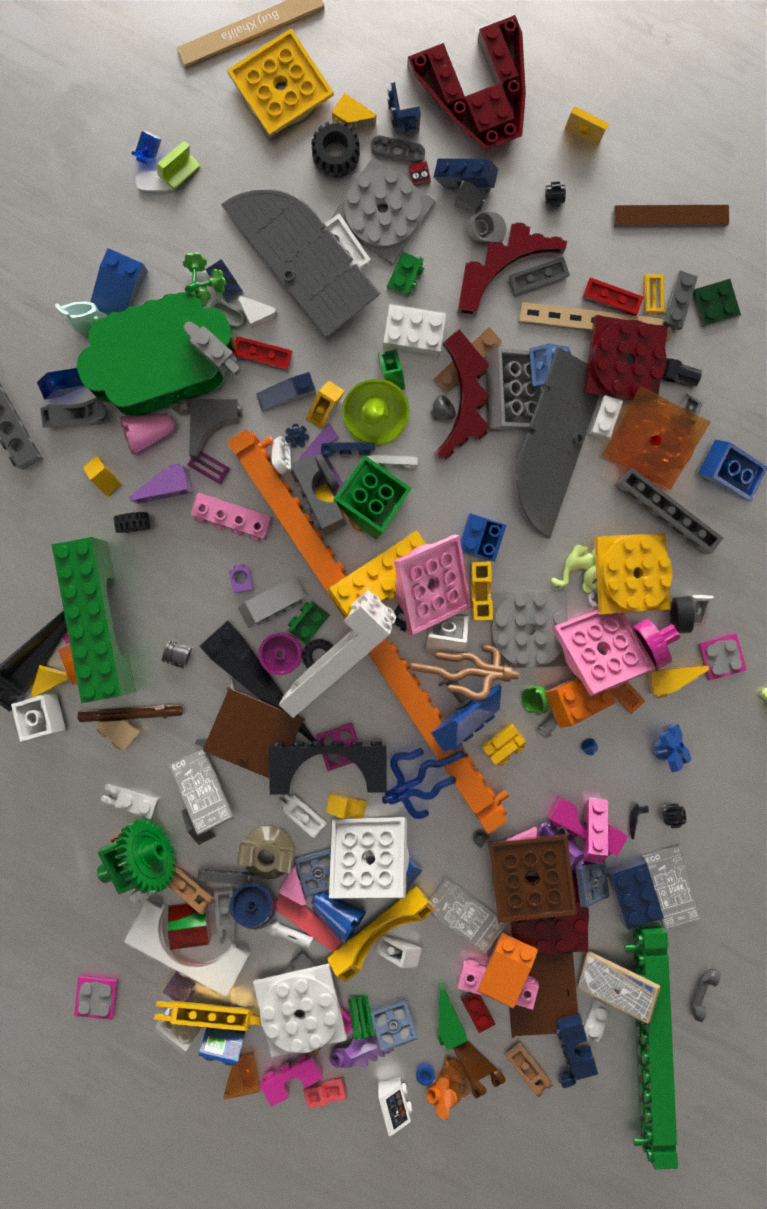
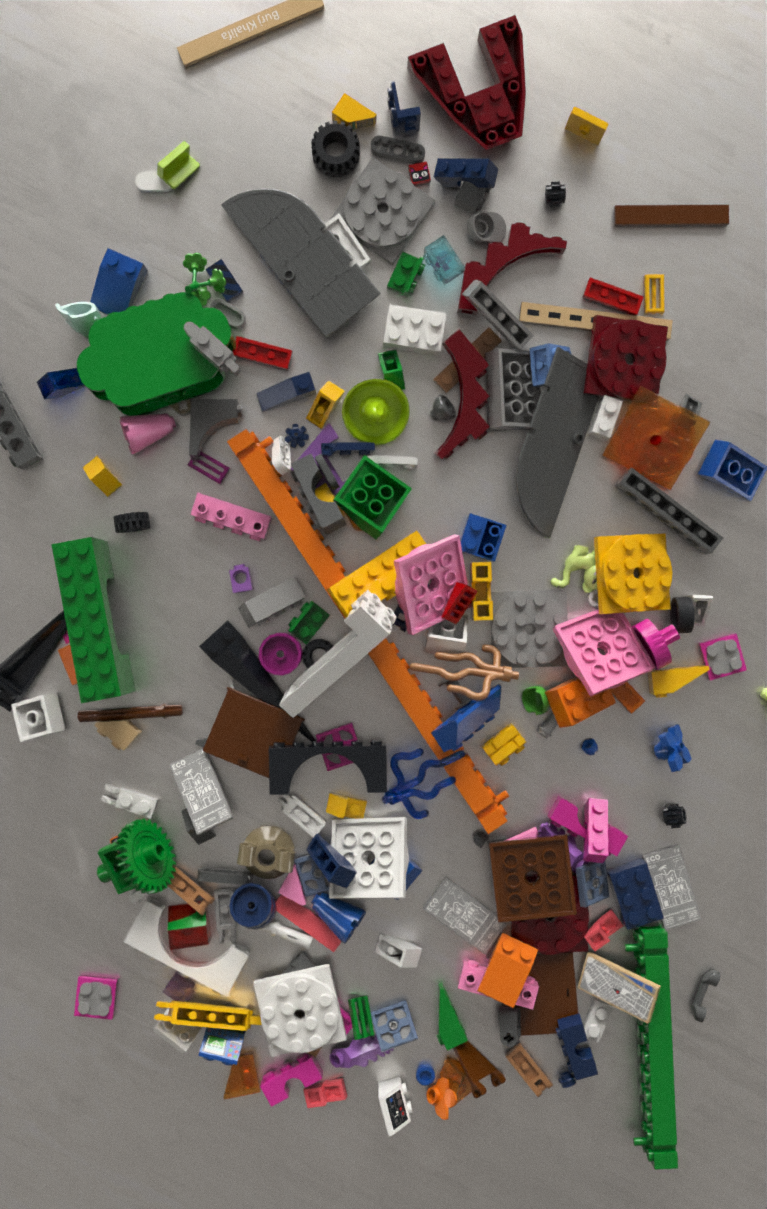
(46, 679): yellow slope -> none
(73, 415): dark grey arch -> none
(147, 147): clear blue bracket -> none
(166, 484): medium lavender slope -> none
(176, 654): dark grey piece -> none
(257, 312): white slope -> none
(284, 62): yellow piece -> none
(331, 862): none -> dark blue slope
(350, 957): yellow arch -> none
(443, 260): none -> clear light blue brick
(462, 592): none -> red slope
(478, 1011): red plate -> none
(497, 314): none -> light grey brick
(509, 1022): none -> dark grey piece
(539, 276): dark grey plate -> none
(599, 932): none -> coral slope
(634, 818): black bar -> none
(677, 372): black piece -> none
(680, 300): dark grey plate -> none
(716, 302): dark green plate -> none

